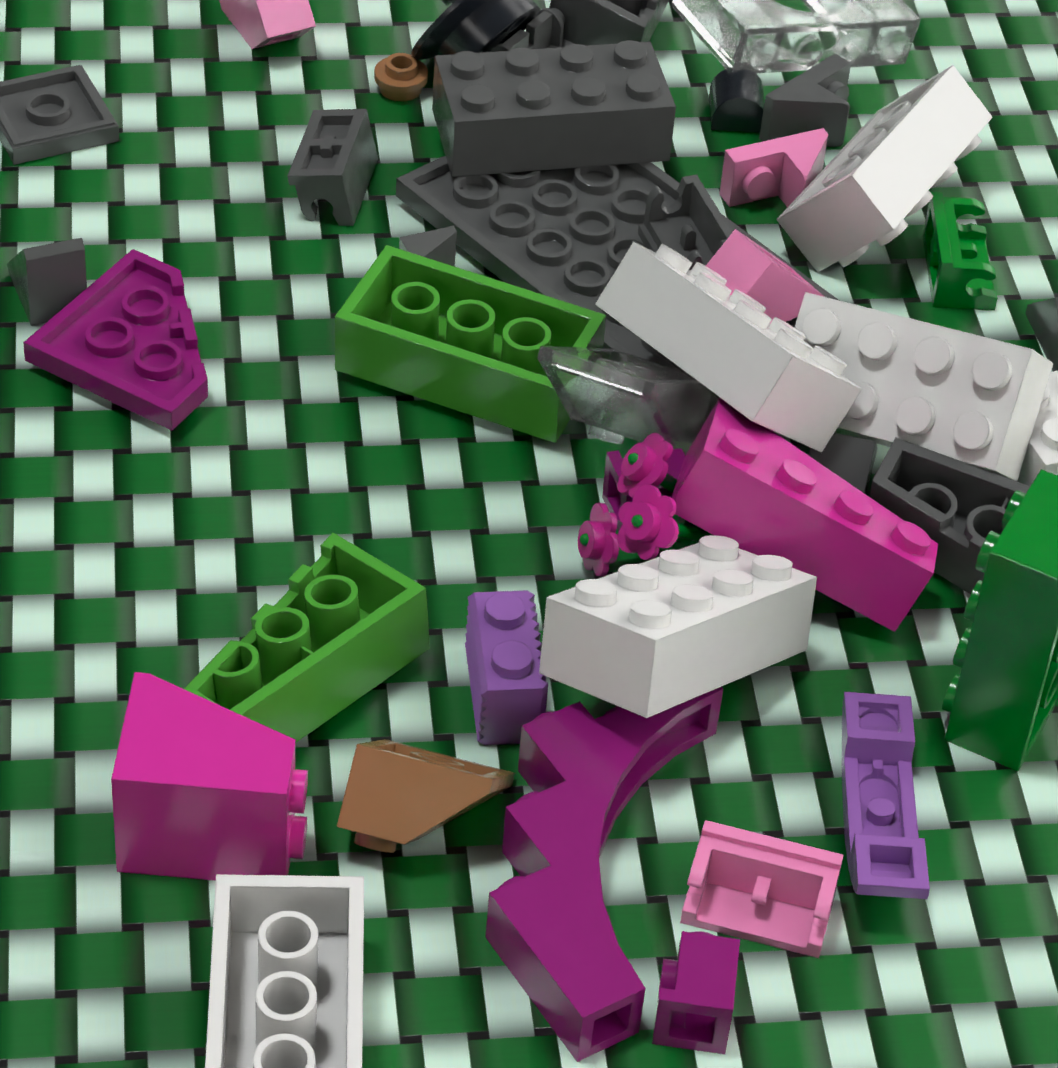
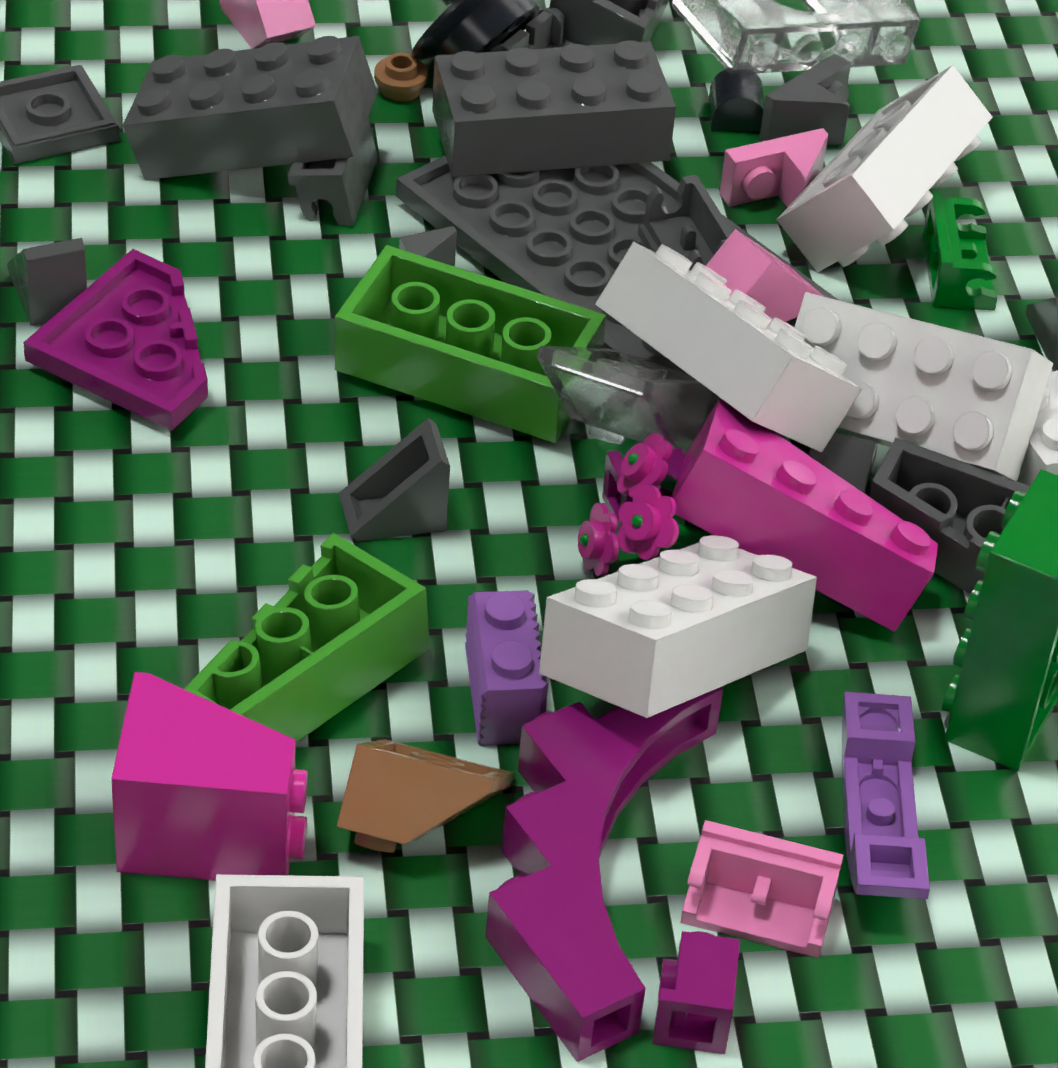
(251, 108): none -> dark grey brick
(402, 490): none -> dark grey slope

